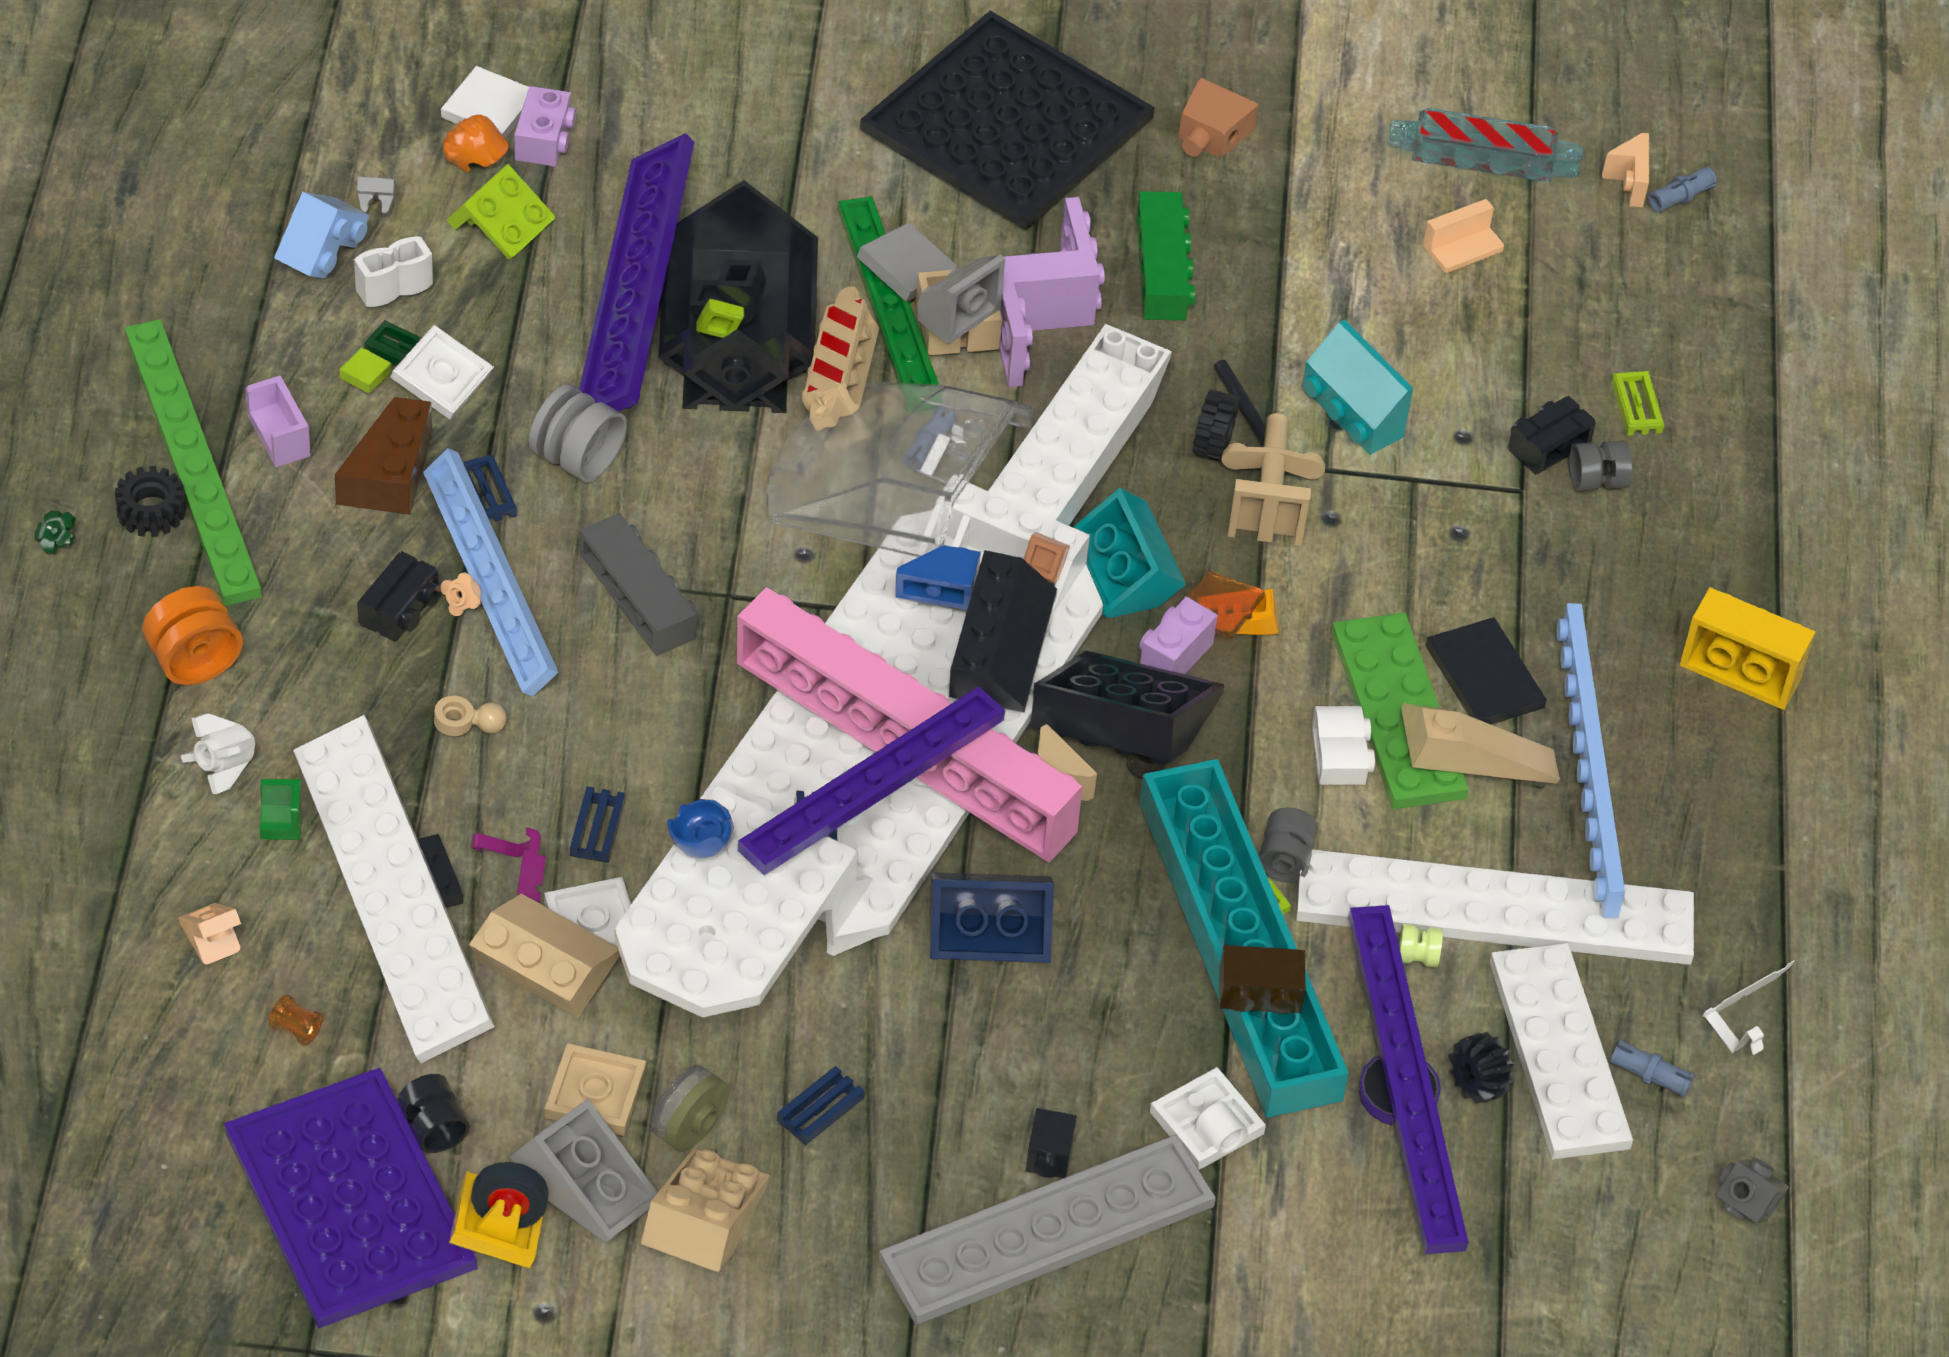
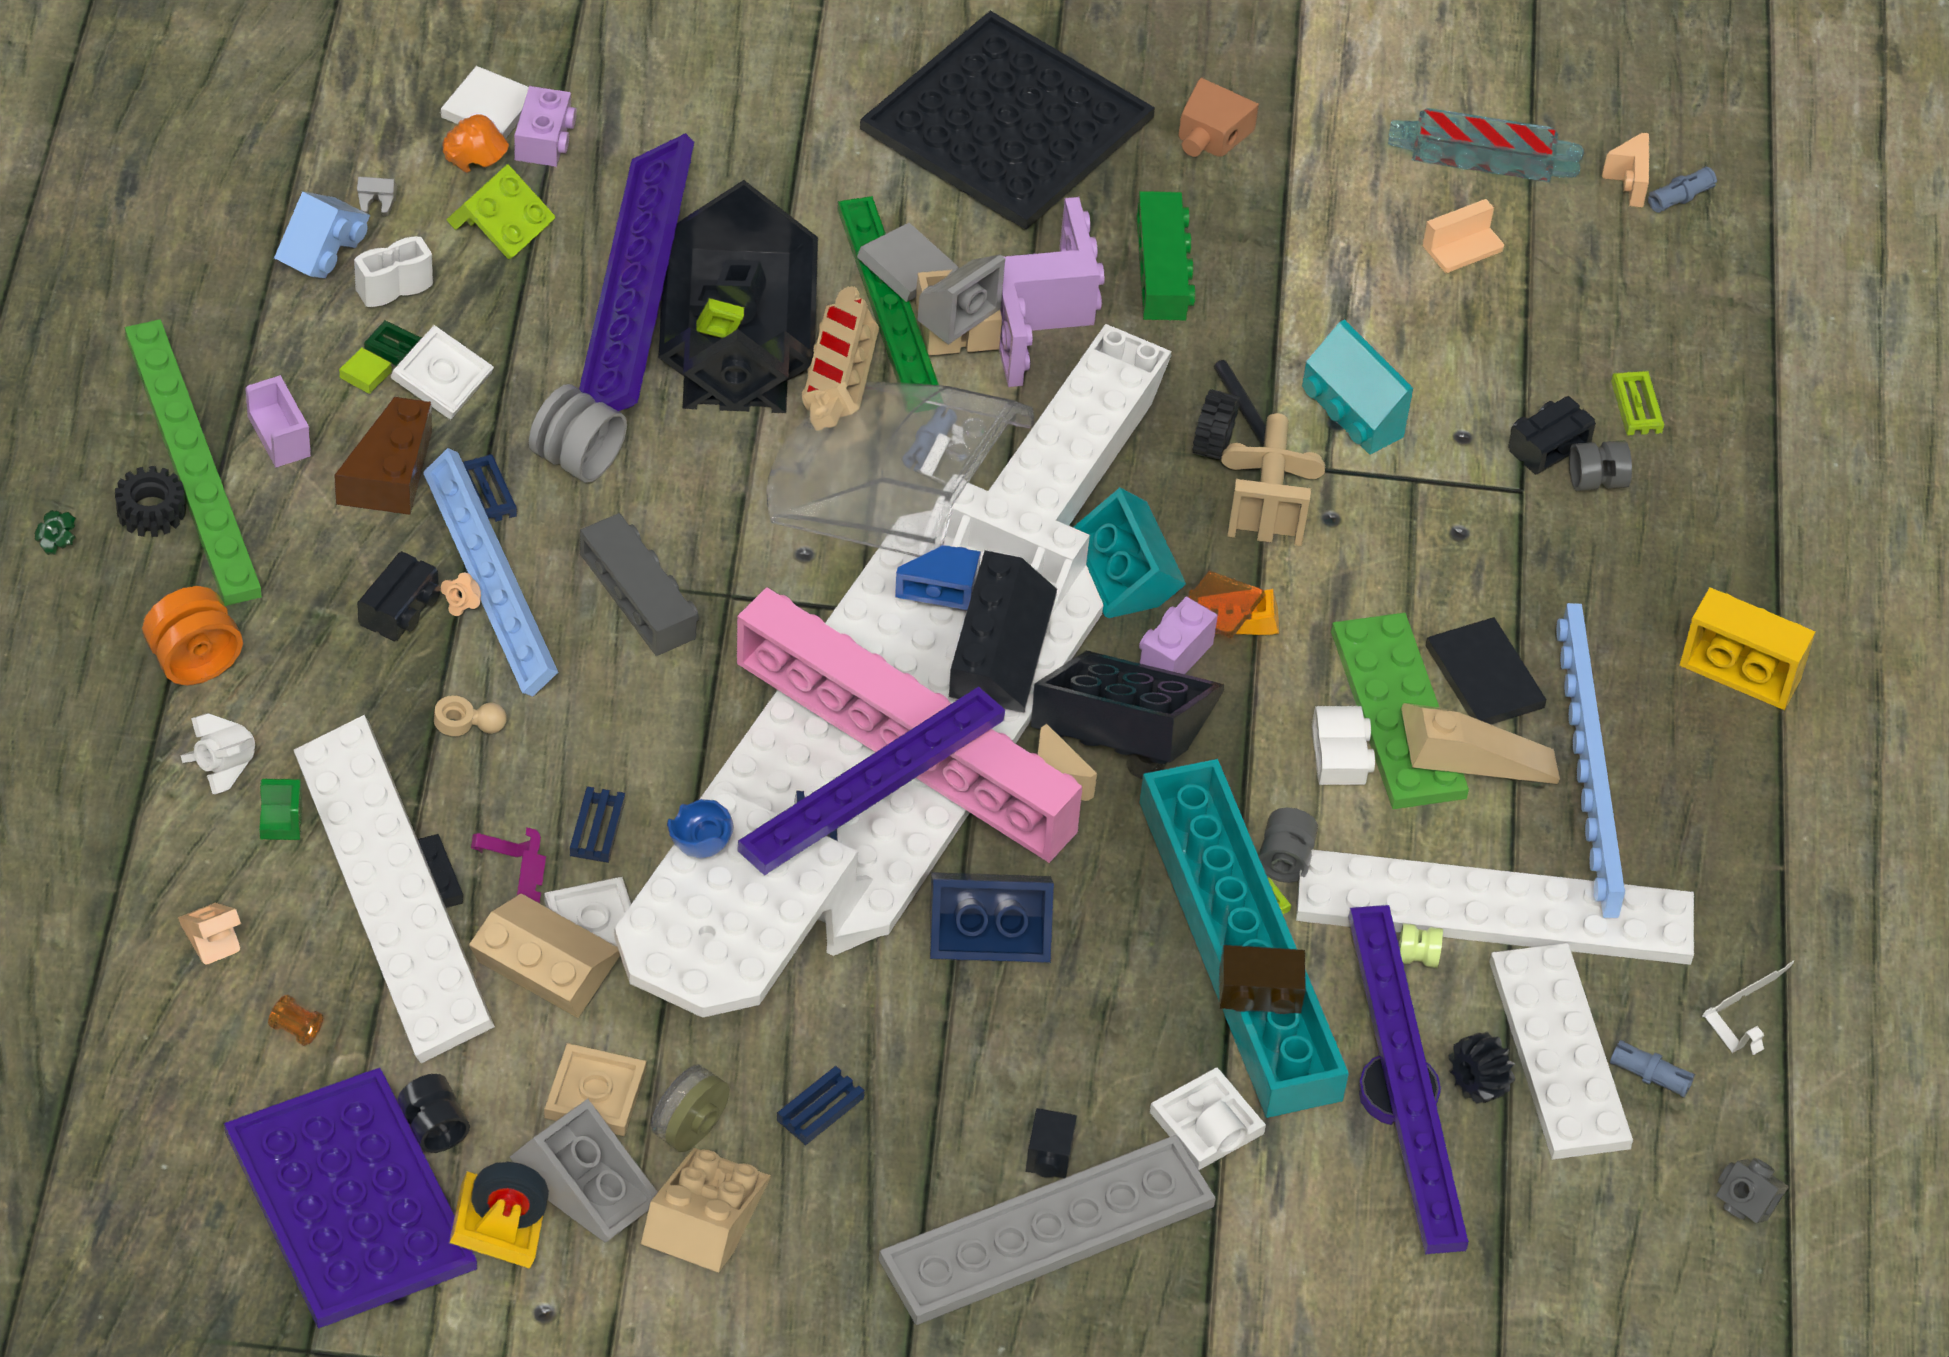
(1046, 556): nougat tile -> none

